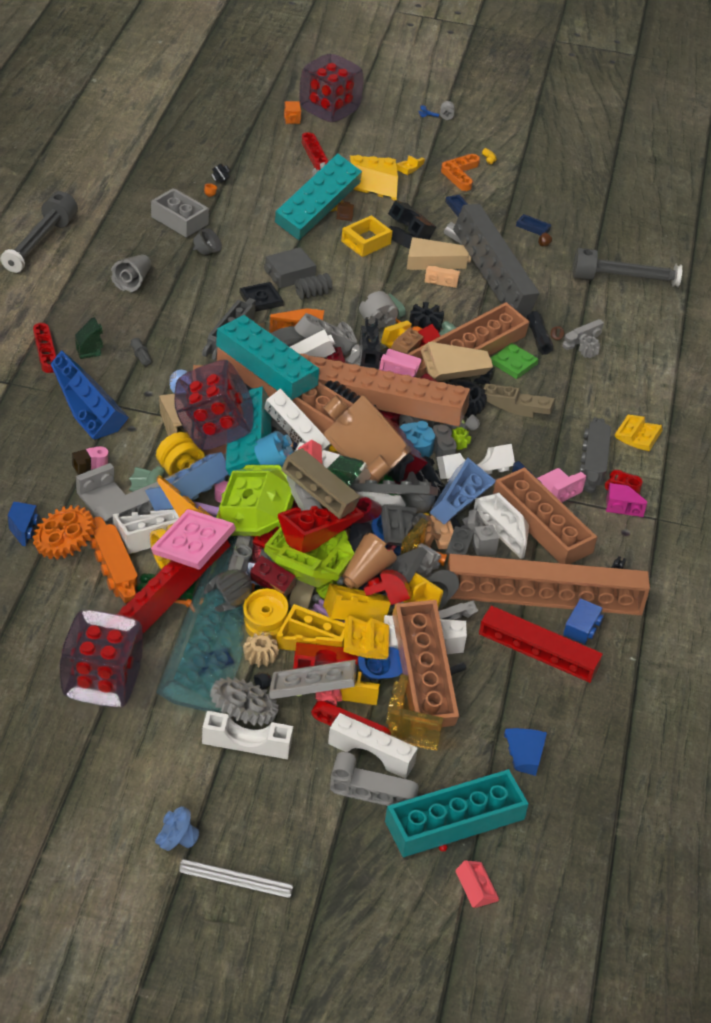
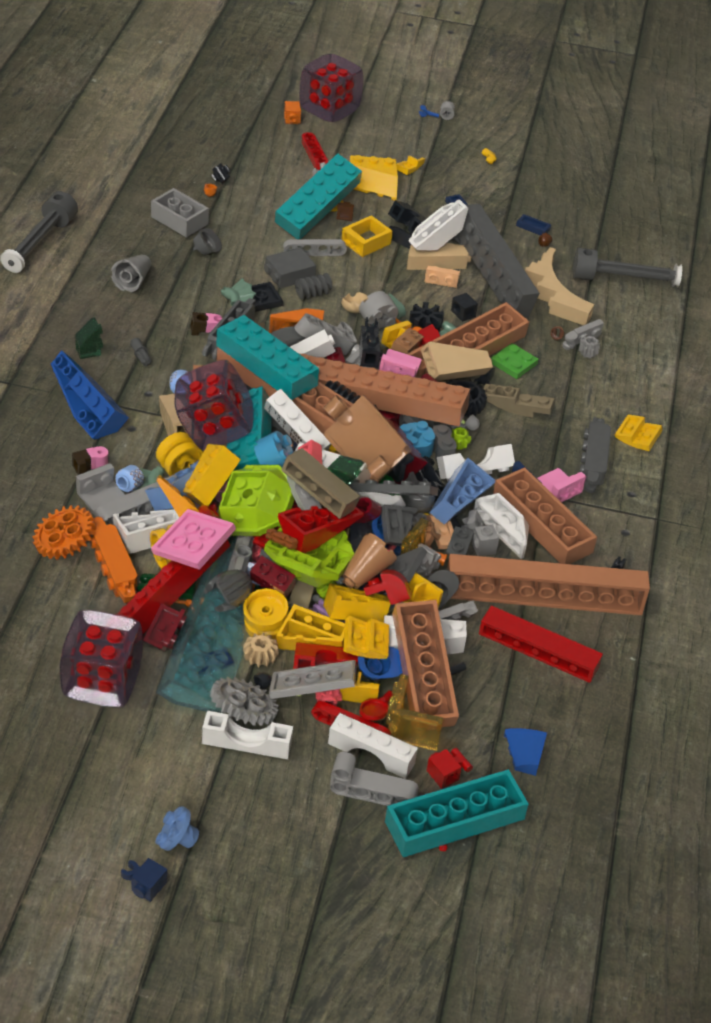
(22, 520): blue slope -> none
(44, 347): red beam -> none
(129, 478): none -> light blue head
(147, 879): none -> dark blue brick
(163, 627): none -> dark red bracket
(203, 322): none -> dark brown leg
(209, 510): none -> red piece
(210, 473): none -> yellow wedge
(236, 878): light grey axle -> none
(240, 291): none -> sand green arm
(281, 539): none -> dark orange axle
(315, 244): none -> light grey beam
(352, 303): none -> tan hair
(375, 708): none -> red piece
(440, 227): none -> white wedge
(446, 766): none -> red brick
(454, 171): orange beam -> none
(464, 307): none -> black brick
(476, 884): coral slope -> none
(540, 334): black axle -> none
(561, 300): none -> tan arch
(583, 621): blue brick -> none
(623, 478): red piece -> none
(624, 500): dark pink slope -> none

